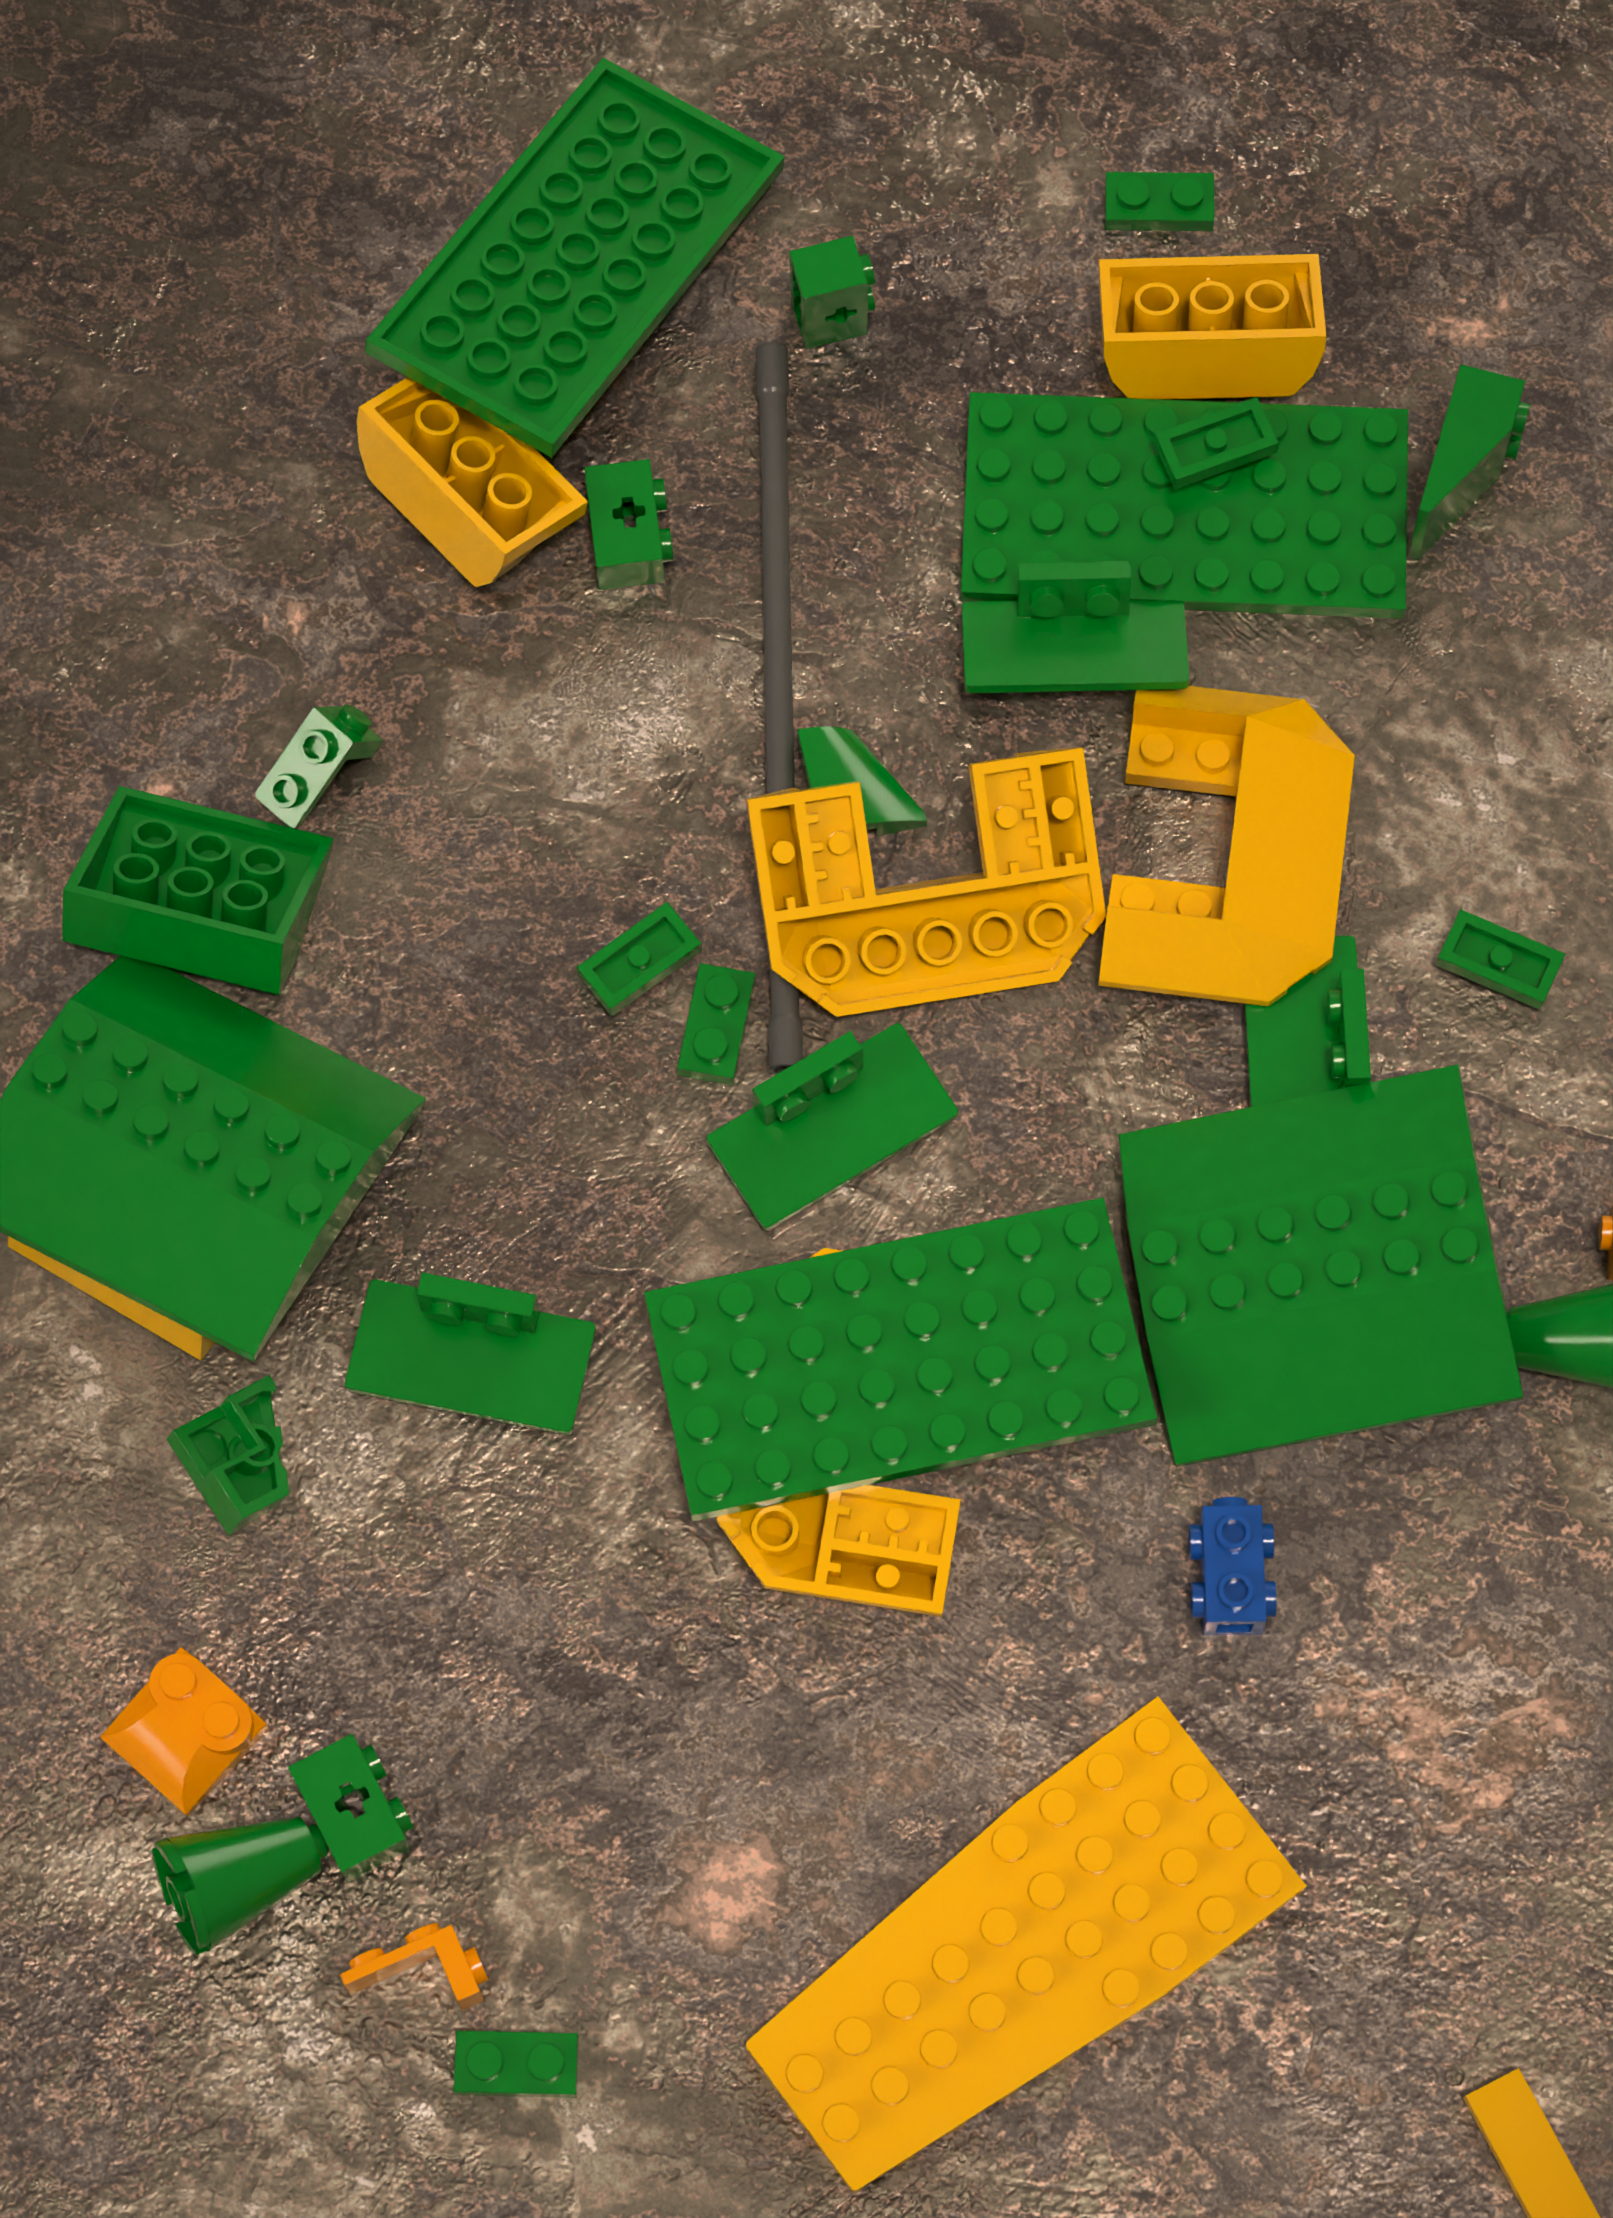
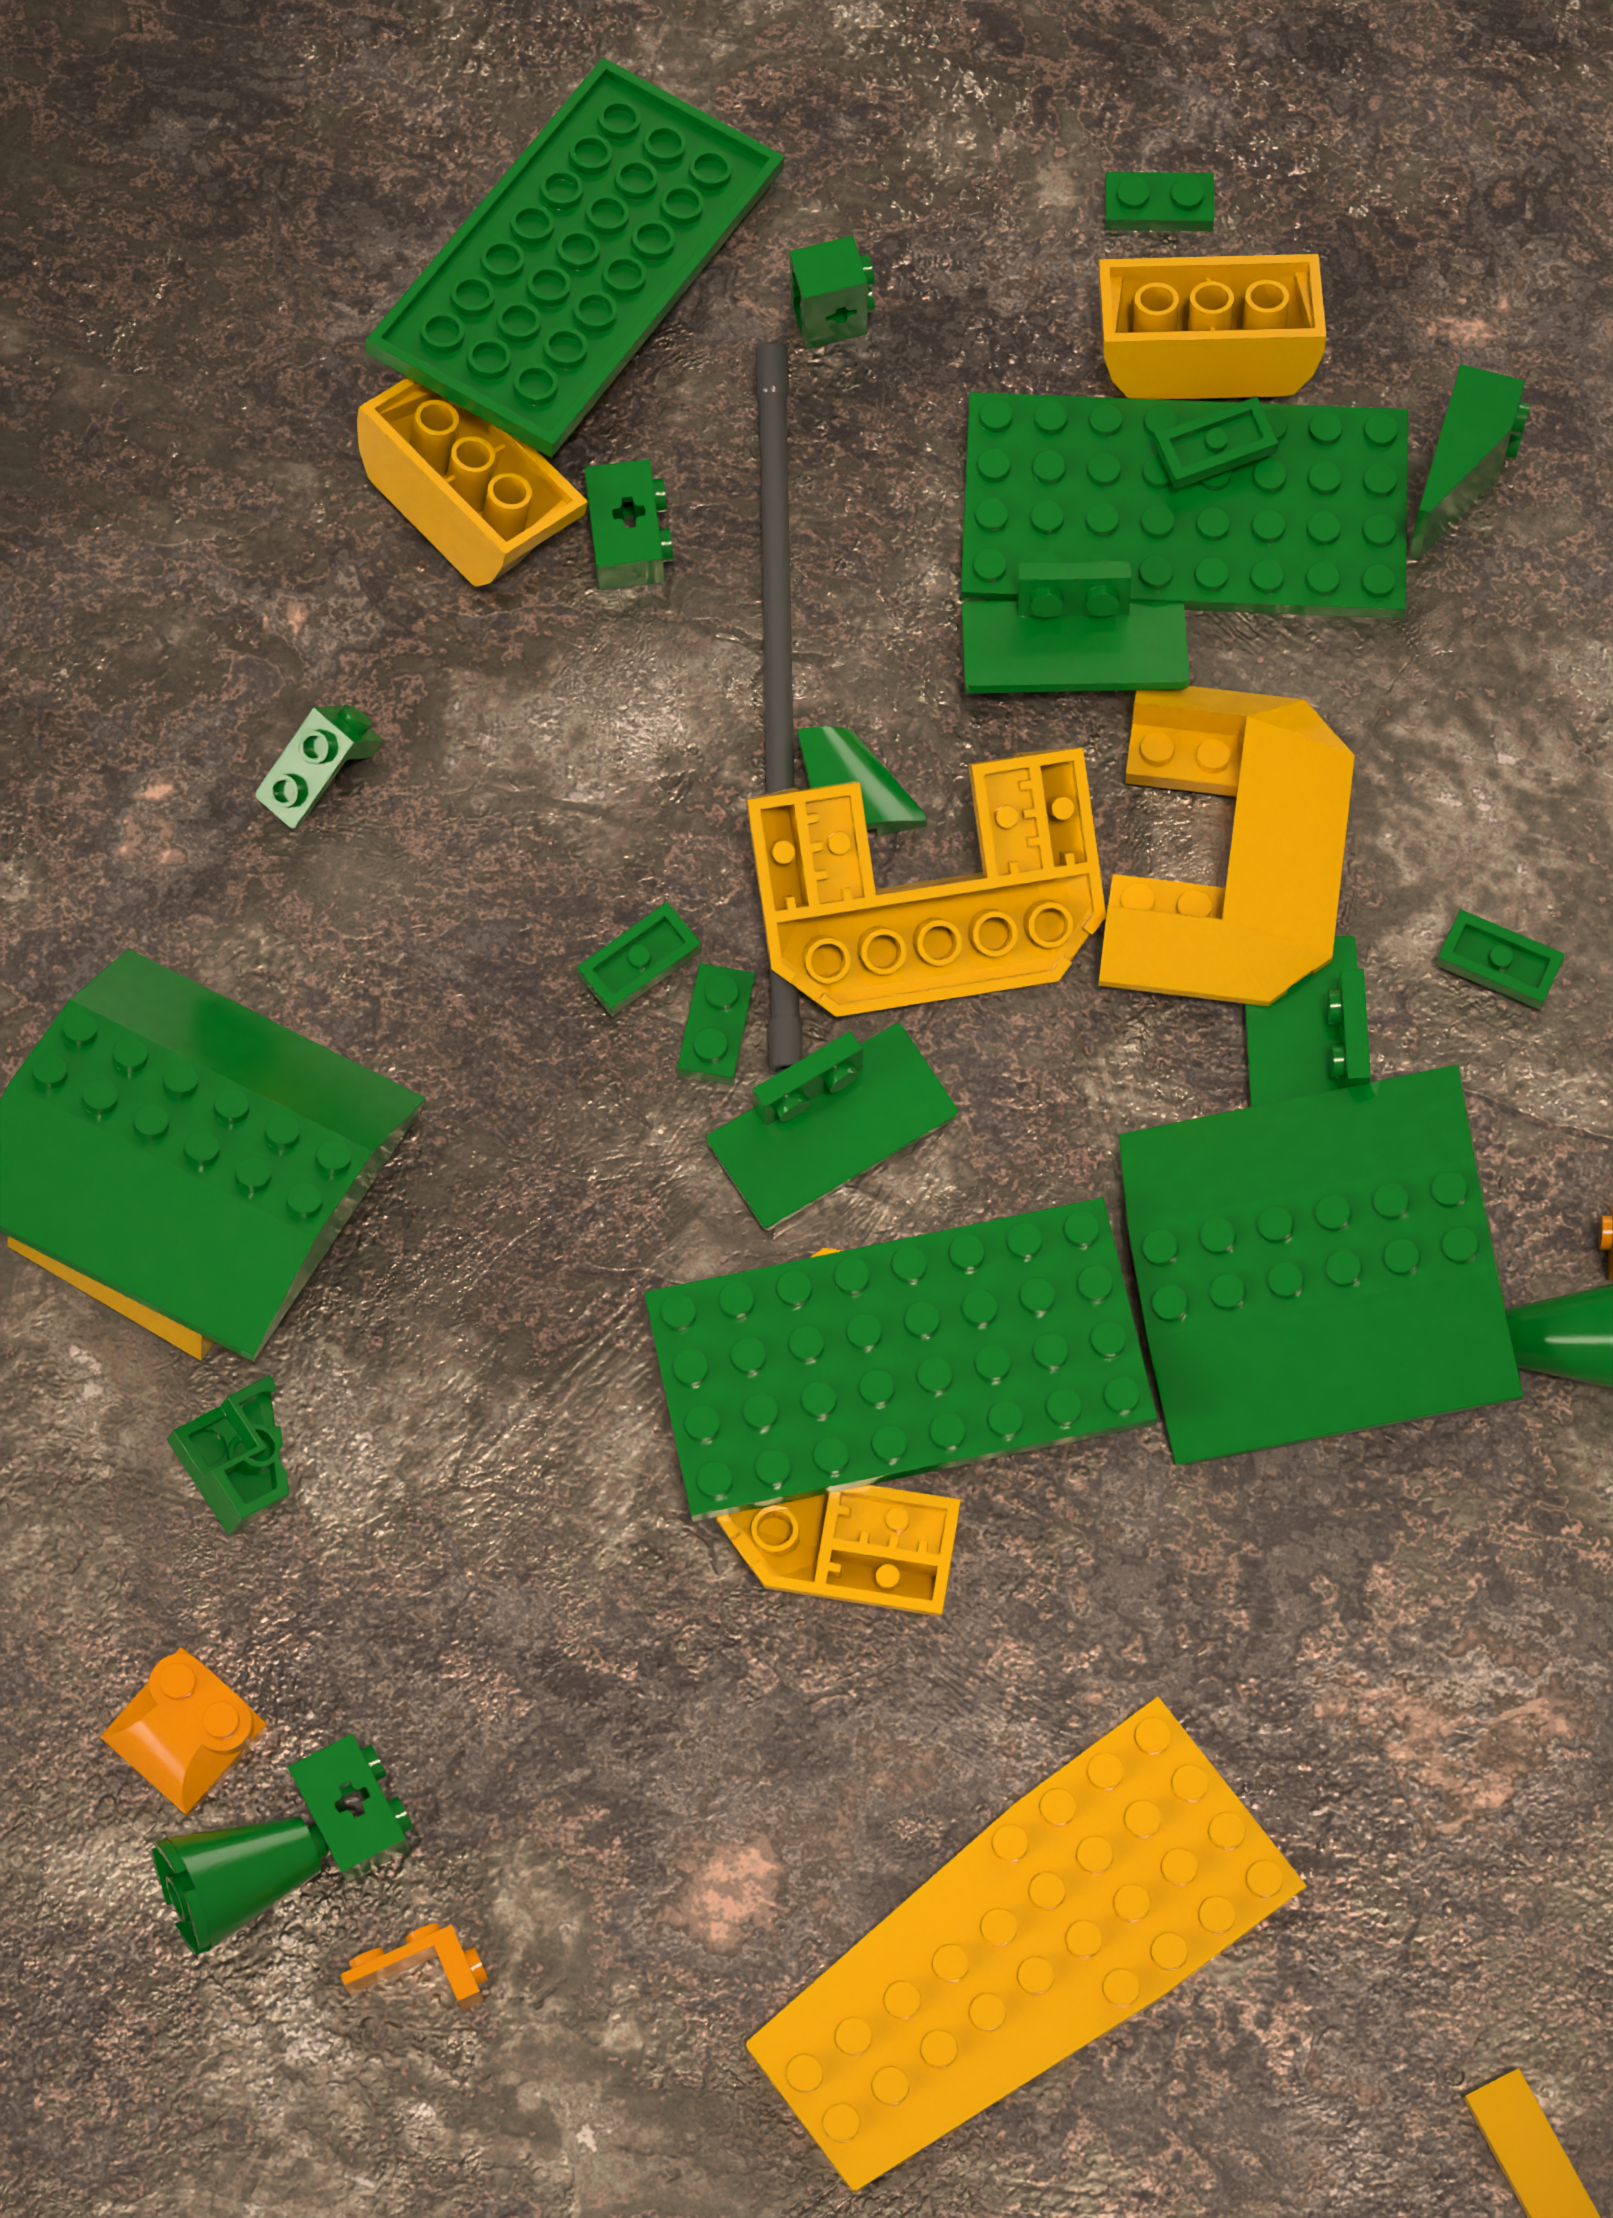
(195, 889): green slope -> none
(471, 1352): green bracket -> none
(516, 2064): green plate -> none
(1232, 1552): blue brick -> none

